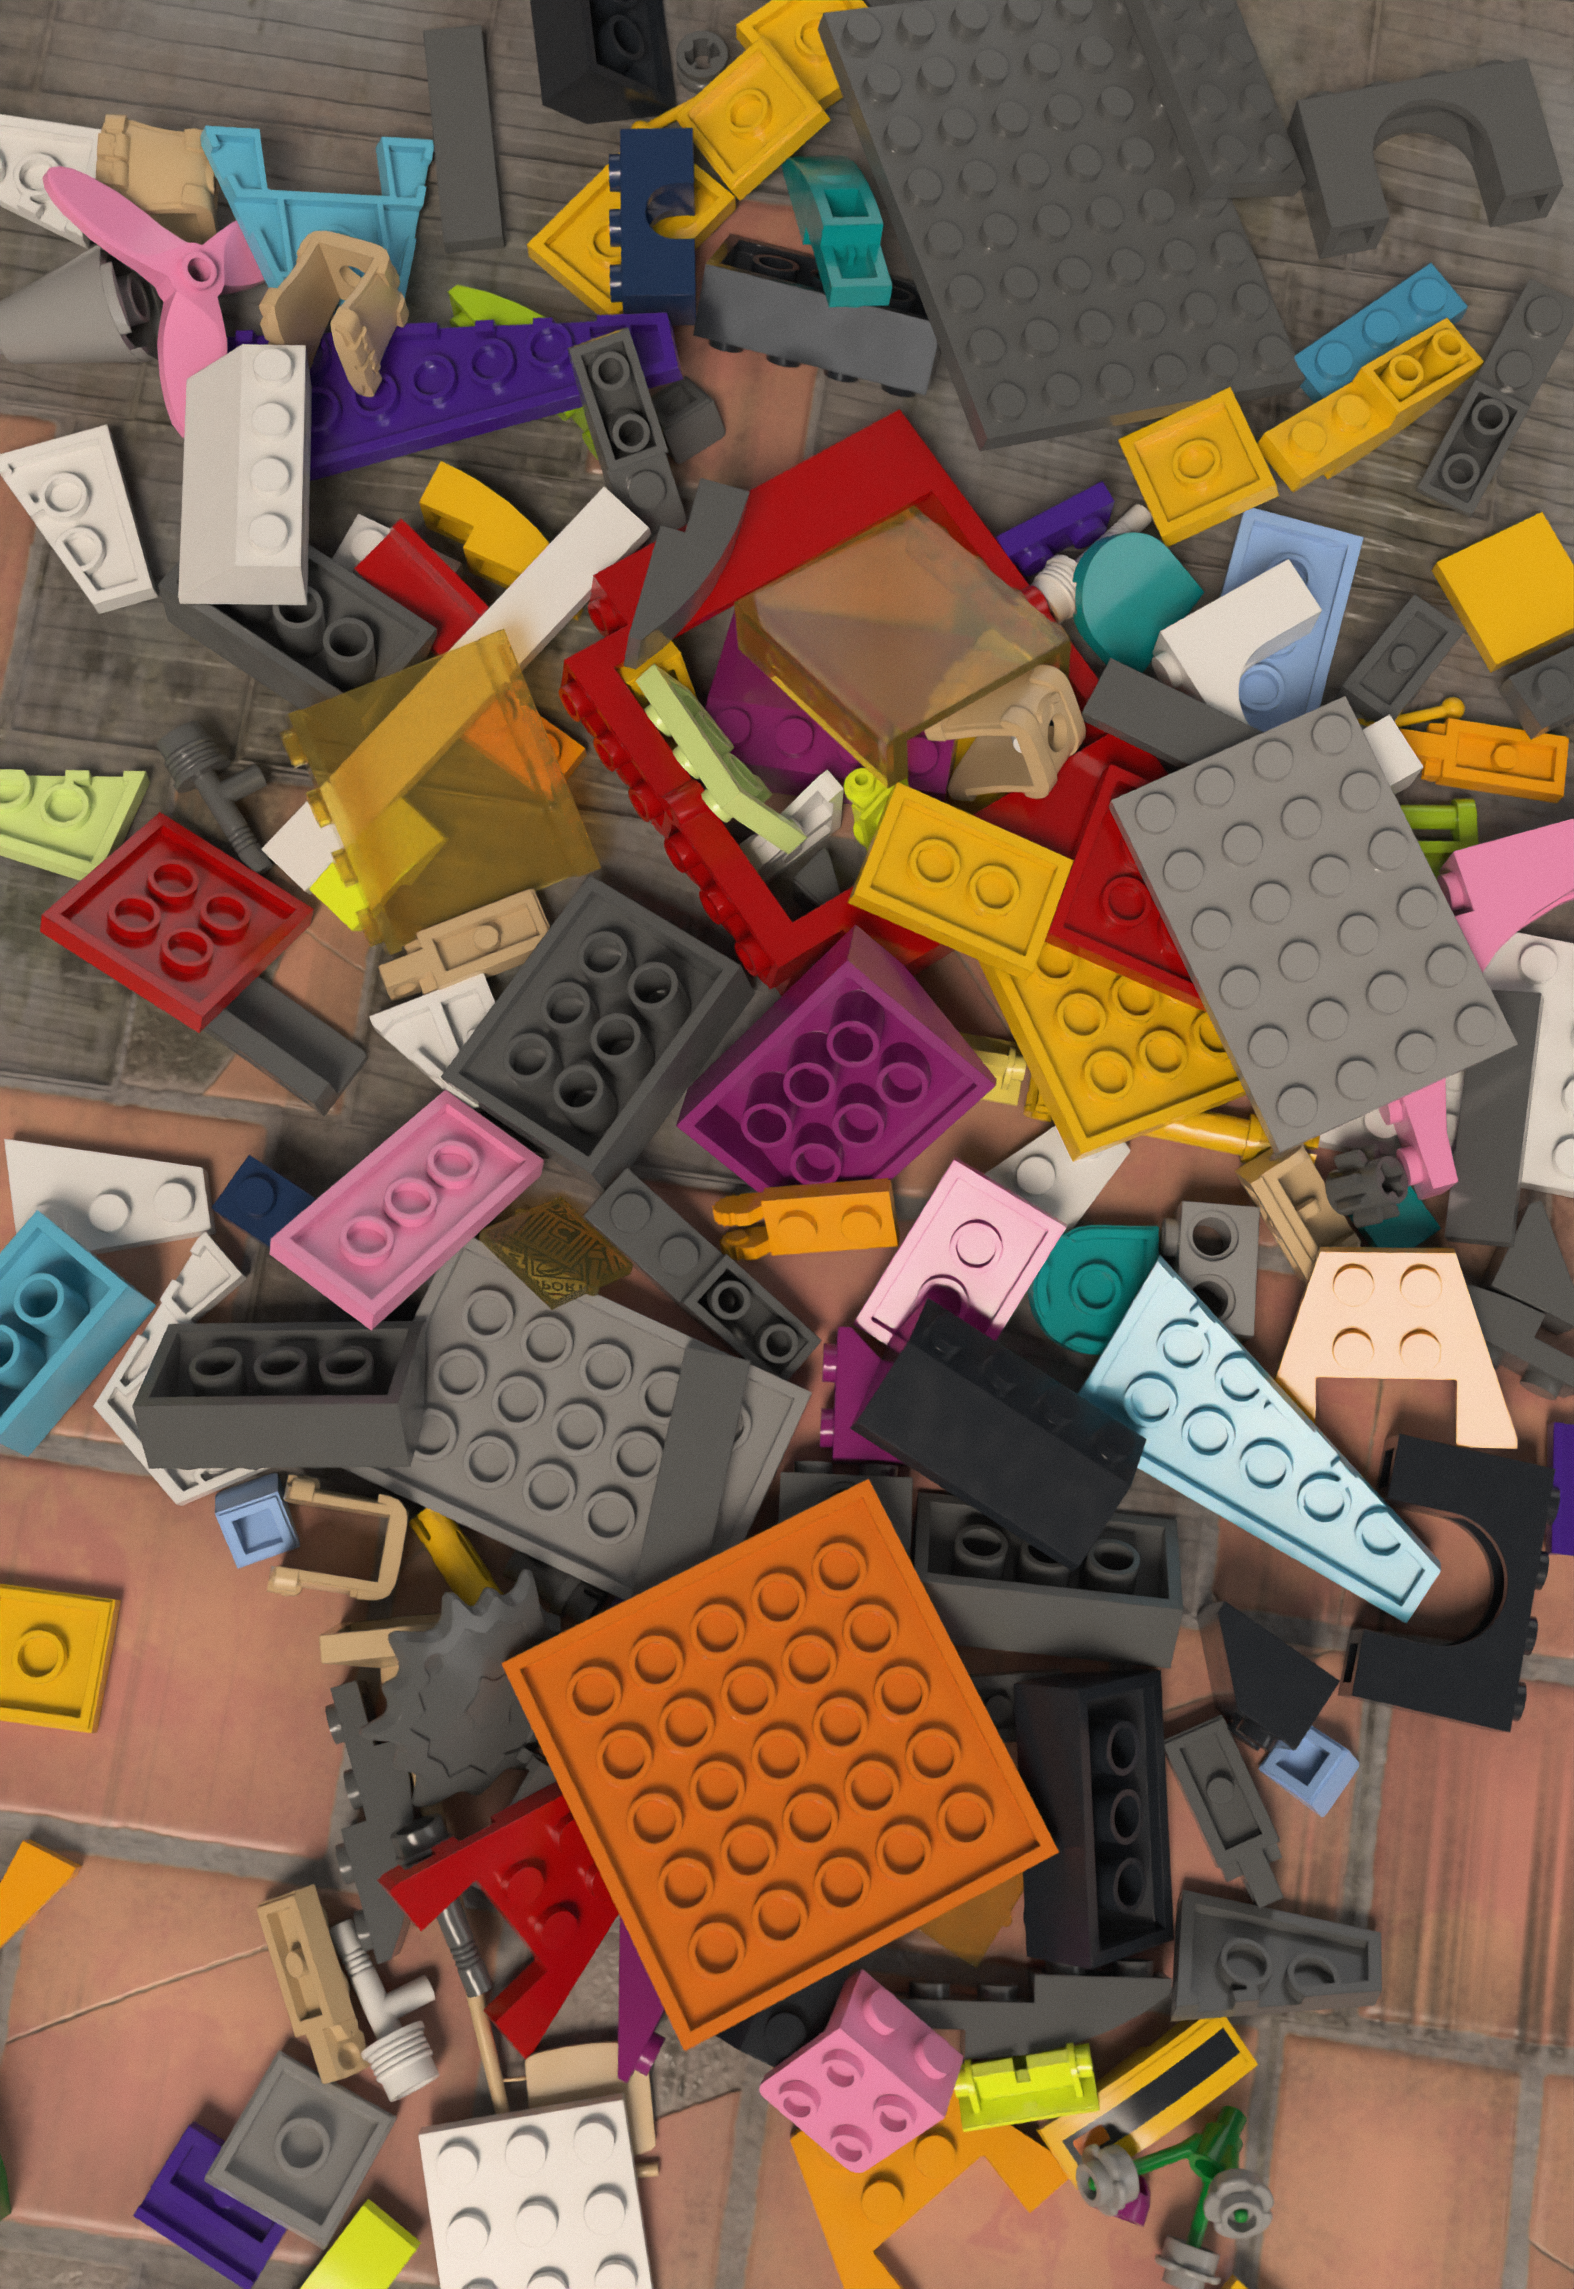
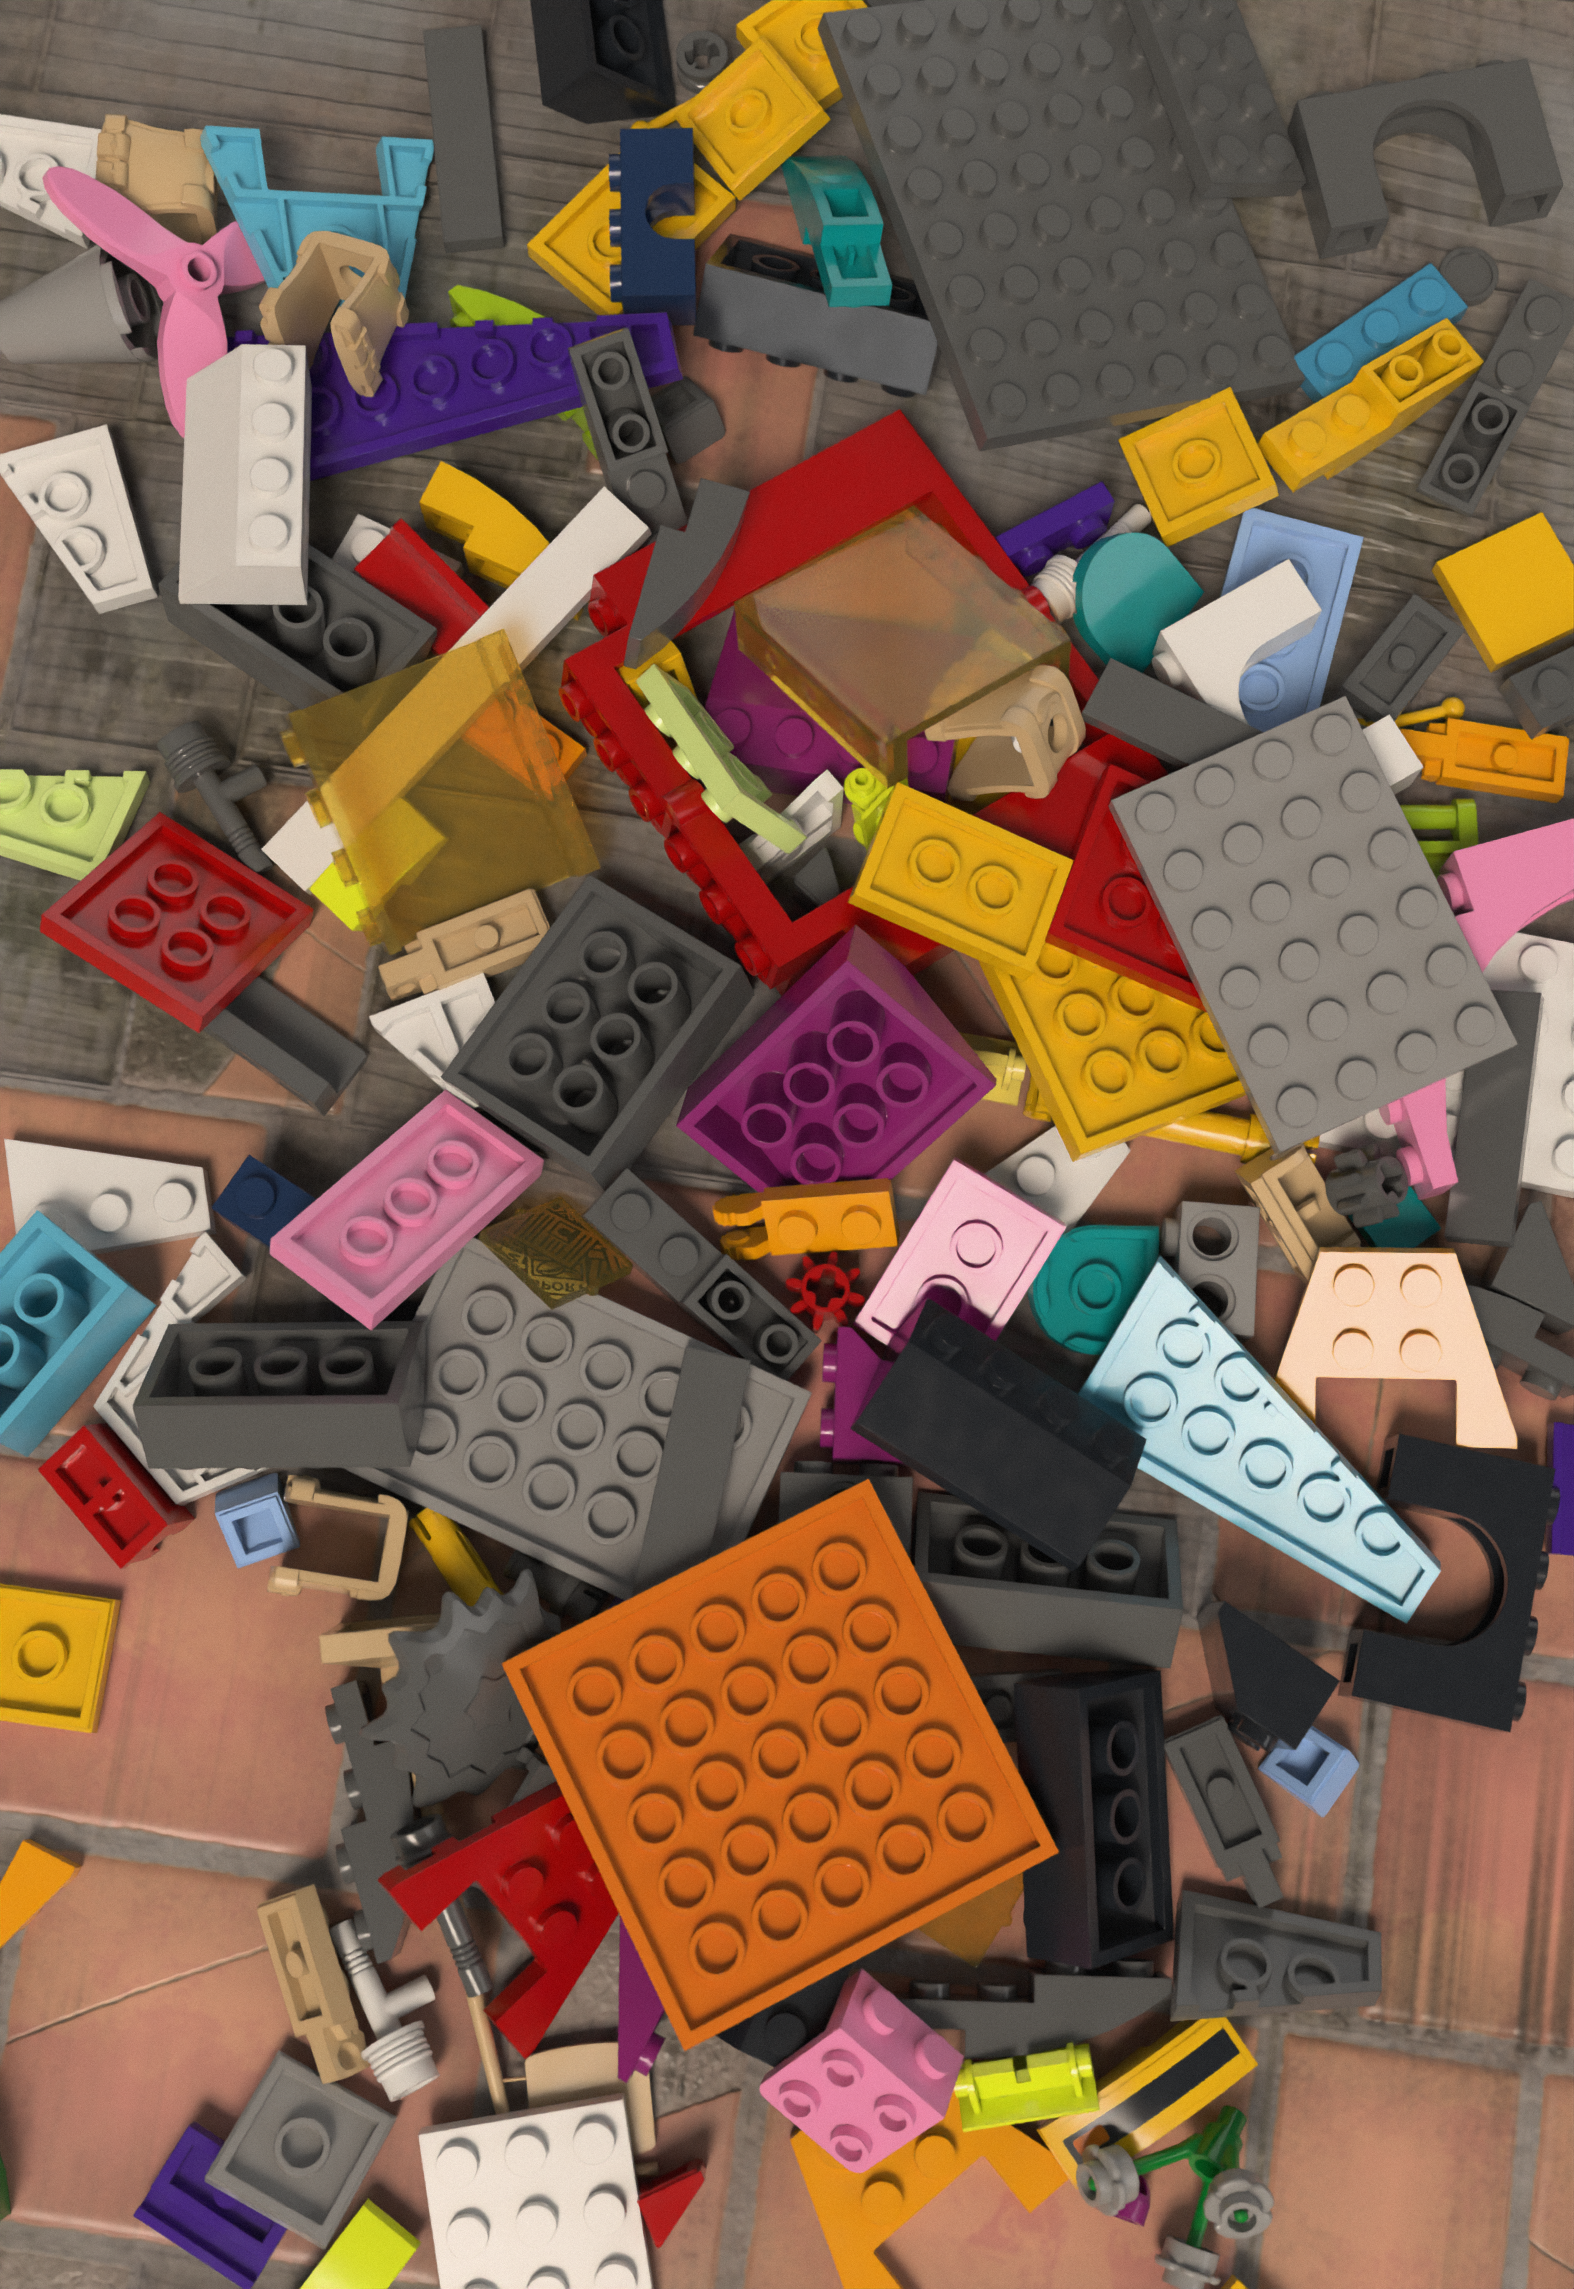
(113, 1494): none -> red hinge
(668, 2196): none -> red slope
(813, 1279): none -> red gear
(1470, 274): none -> dark grey piece

